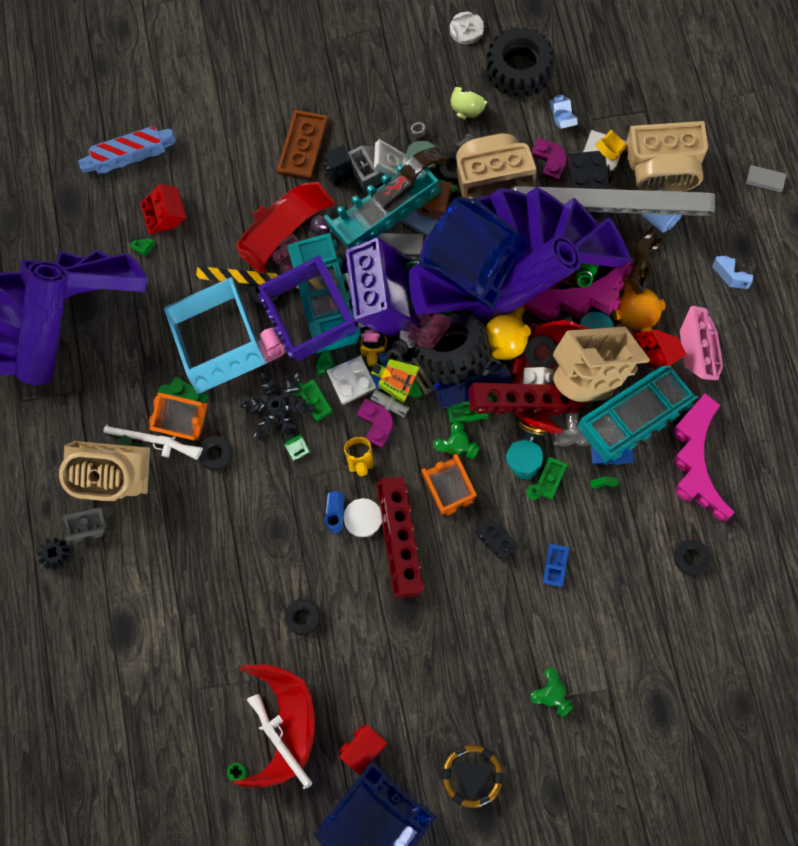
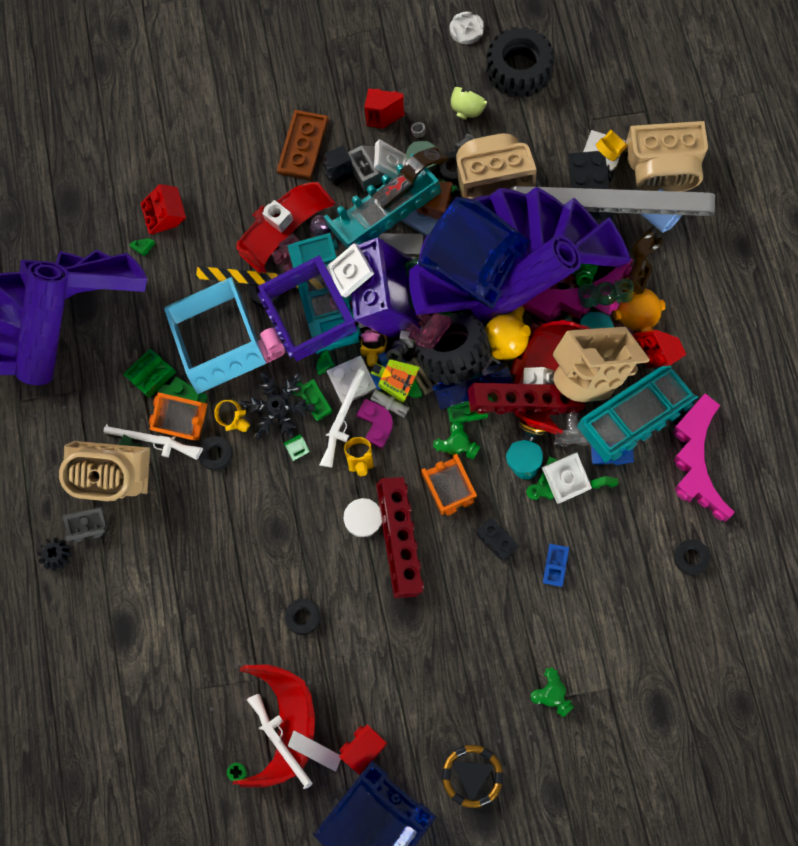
(127, 149): medium blue hinge -> none
(149, 373): none -> green slope
(238, 423): none -> yellow piece
(280, 222): none -> white brick
(314, 751): none -> white sticker
(327, 460): none -> white piece
(335, 510): blue piece -> none
(350, 270): none -> white plate
(383, 107): none -> red slope
(530, 351): black tyre -> none
(553, 155): magenta plate -> none
(562, 111): light blue slope -> none
(567, 478): none -> white tile
(614, 289): none -> clear green piece
(701, 344): bright pink wedge -> none
(725, 268): light blue slope -> none
(765, 178): light grey tile -> none

